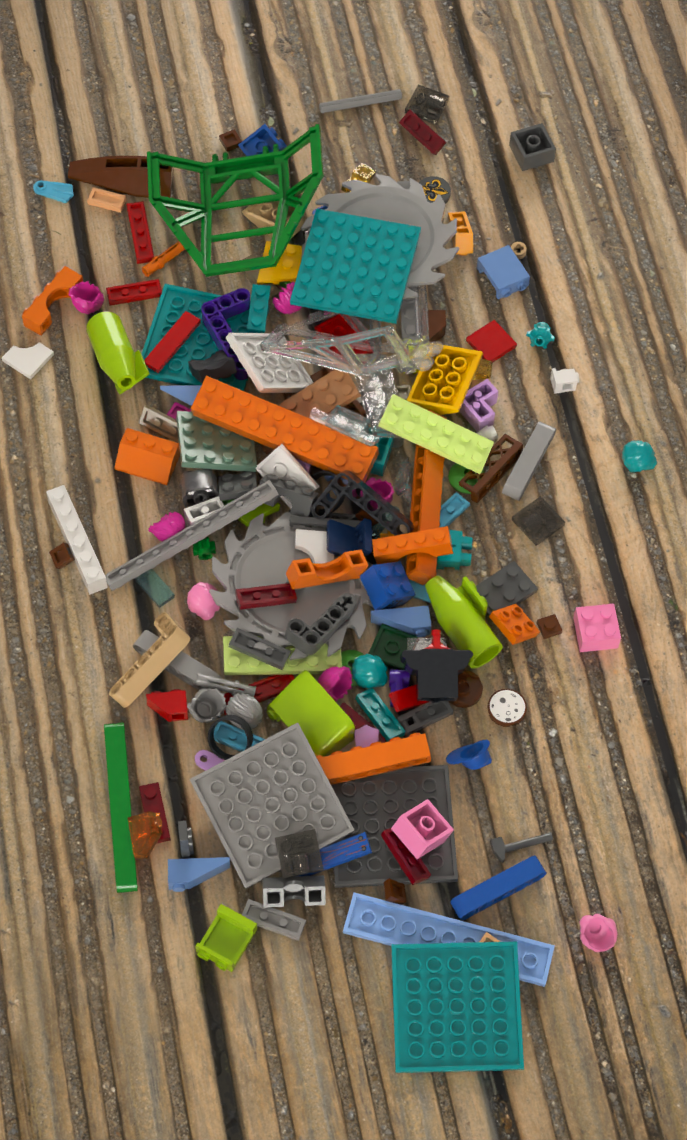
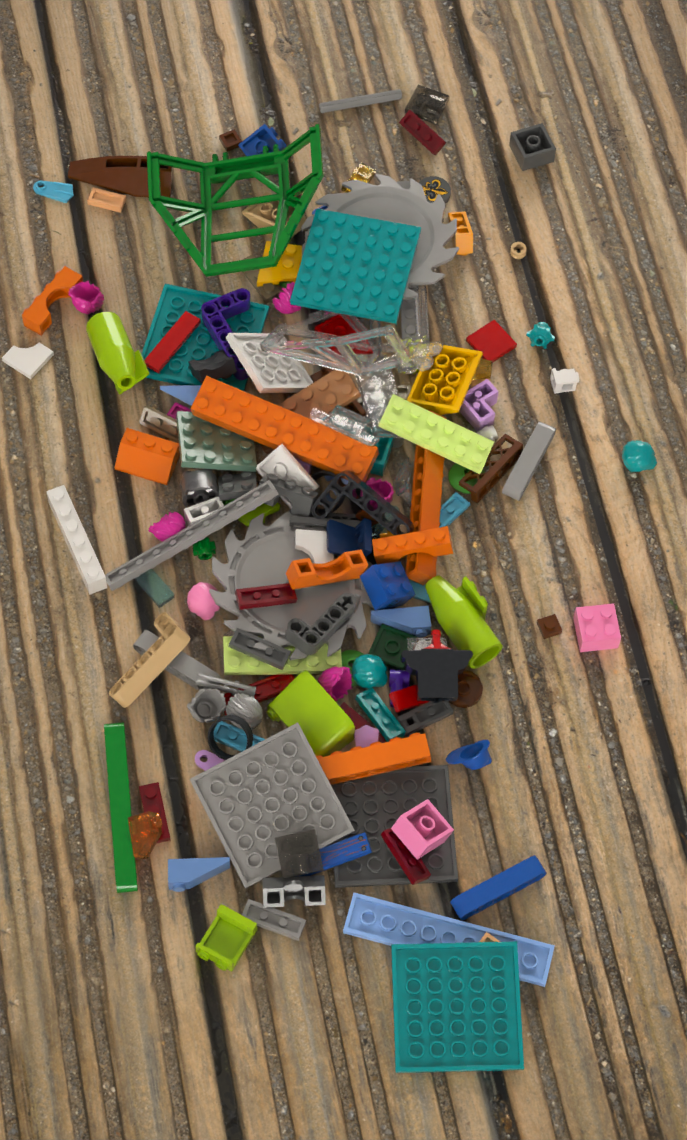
(62, 555): reddish brown plate -> none
(134, 292): red tile -> none
(140, 232): red tile -> none
(159, 262): orange pin -> none
(169, 705): red slope -> none
(186, 842): dark grey plate -> none
(258, 308): teal plate -> none
(395, 891): reddish brown plate -> none
(437, 324): reddish brown slope -> none
(457, 558): teal hips -> none
(499, 848): dark grey piece -> none
(504, 271): medium blue panel -> none
(506, 588): dark grey plate -> none
(507, 707): white tile -> none
(514, 624): orange plate -> none
(538, 520): clear smoke plate -> none
(598, 932): bright pink hair -> none

